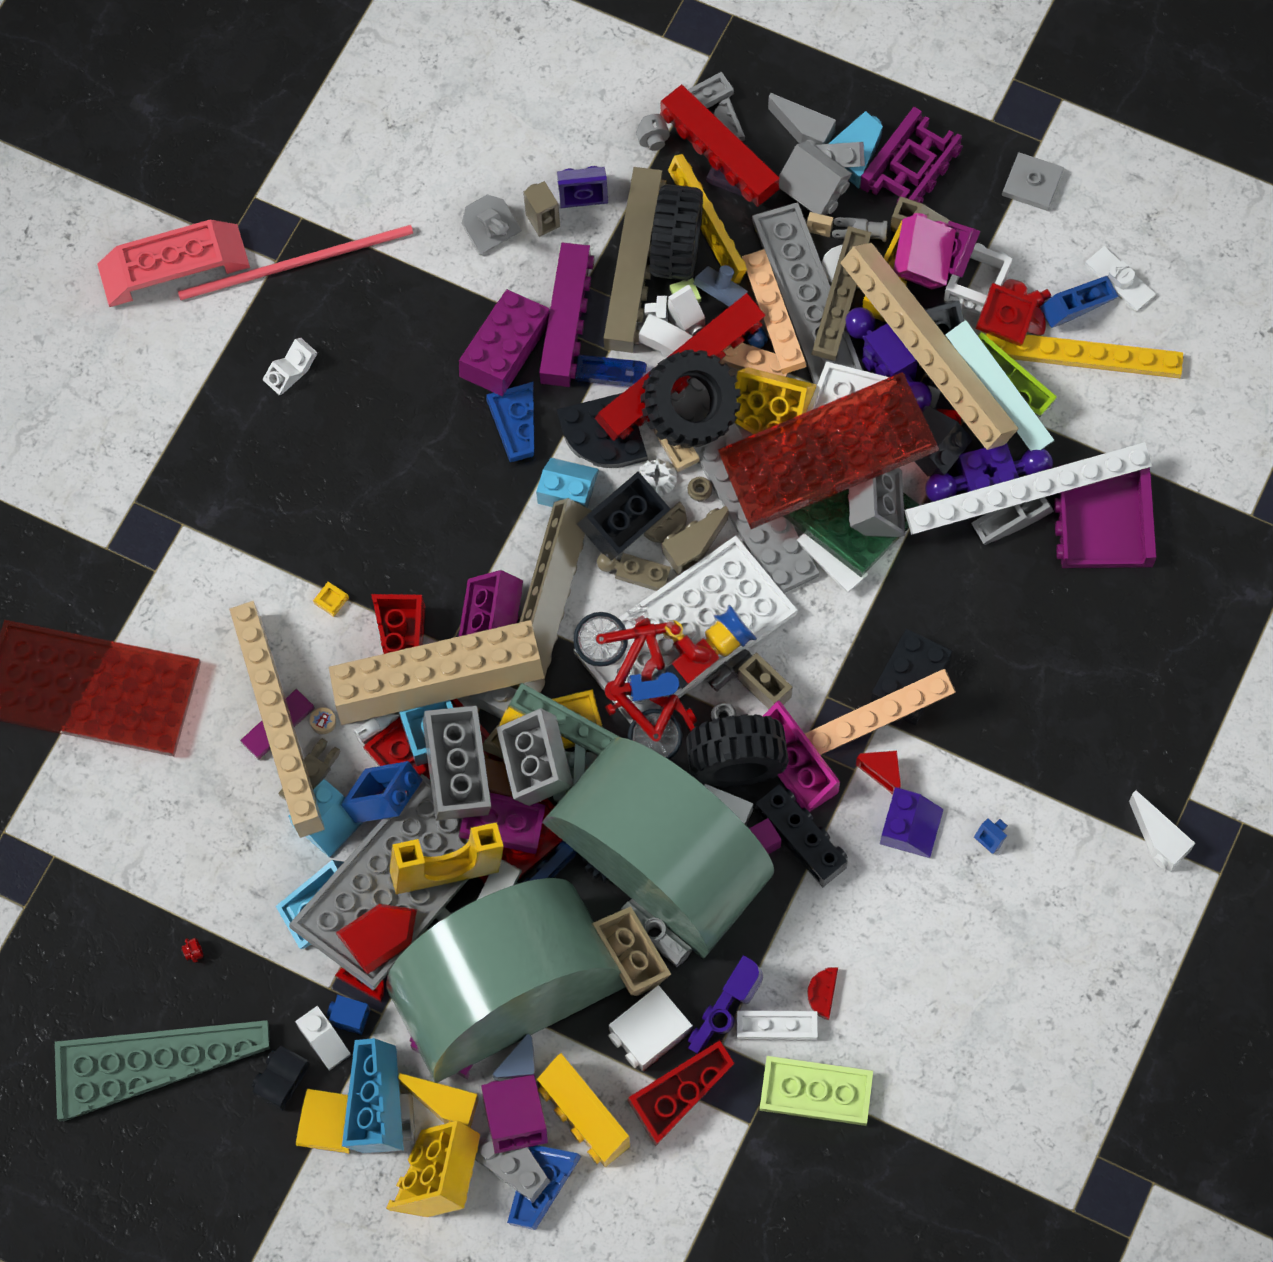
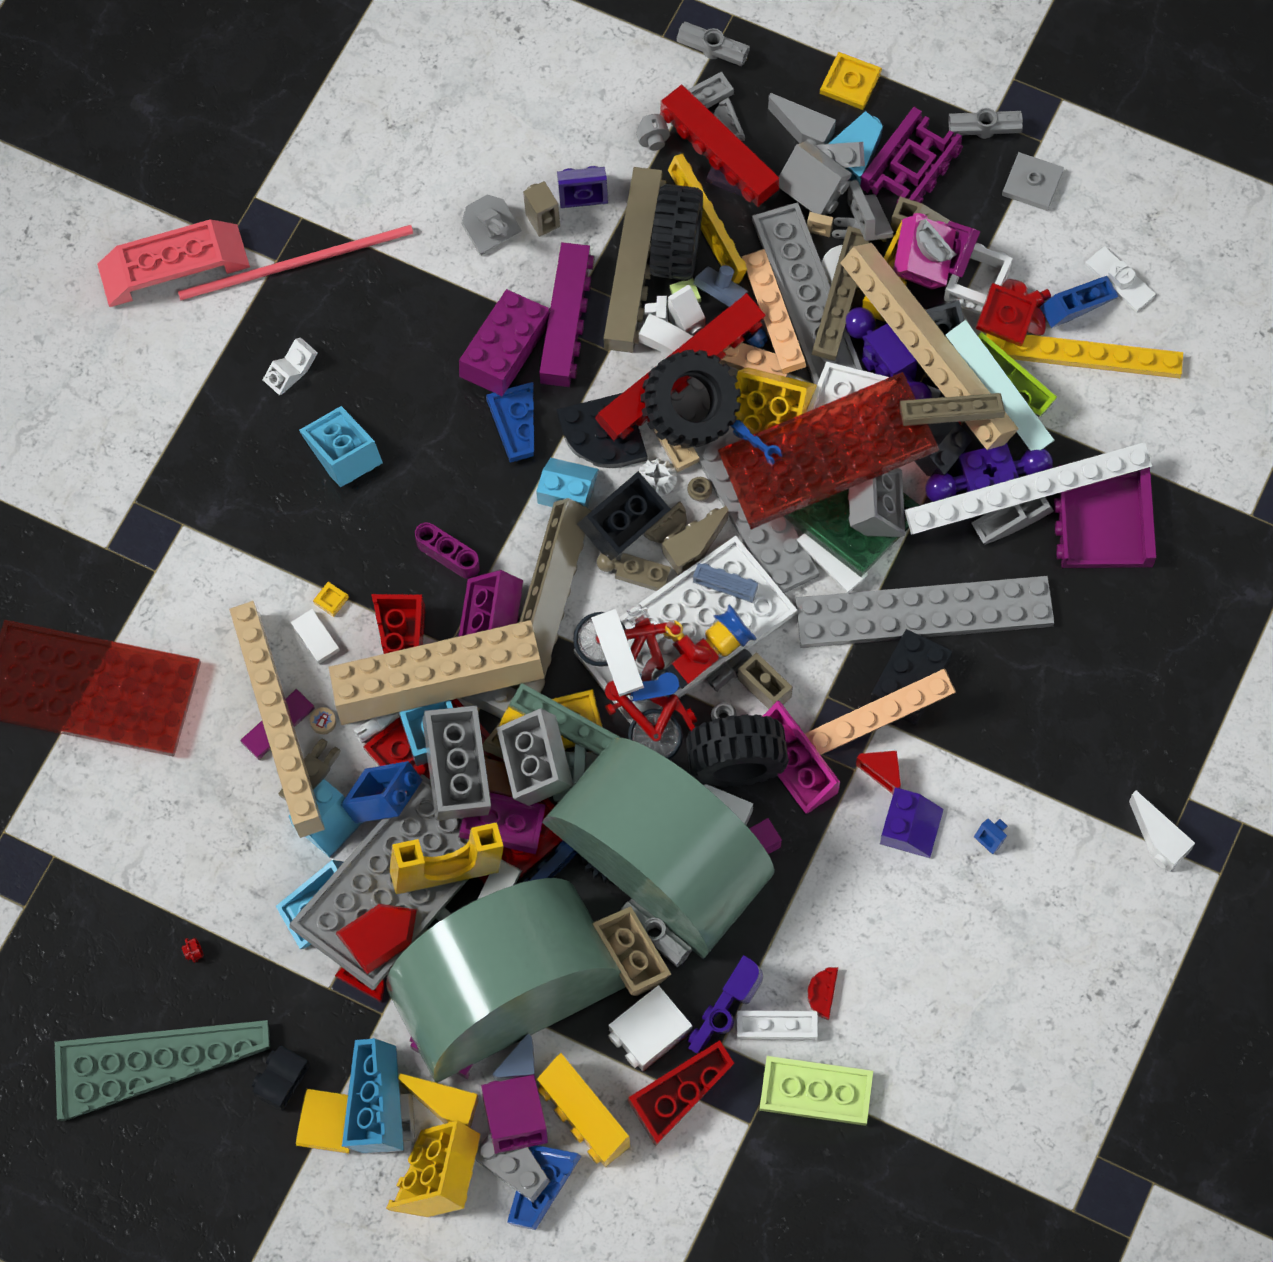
(315, 636): none -> white tile
(323, 1038): white slope -> none
(341, 446): none -> medium azure slope
(348, 1014): blue brick -> none
(443, 540): none -> magenta beam
(609, 370): clear blue plate -> none
(617, 652): none -> white slope
(725, 47): none -> light grey piece
(725, 582): none -> sand blue piece
(742, 432): none -> blue piece
(802, 836): black brick -> none
(850, 80): none -> yellow tile
(868, 213): none -> light grey panel
(925, 611): none -> light grey plate
(932, 244): none -> light grey tile
(952, 409): none -> dark tan tile
(998, 123): none -> light grey piece

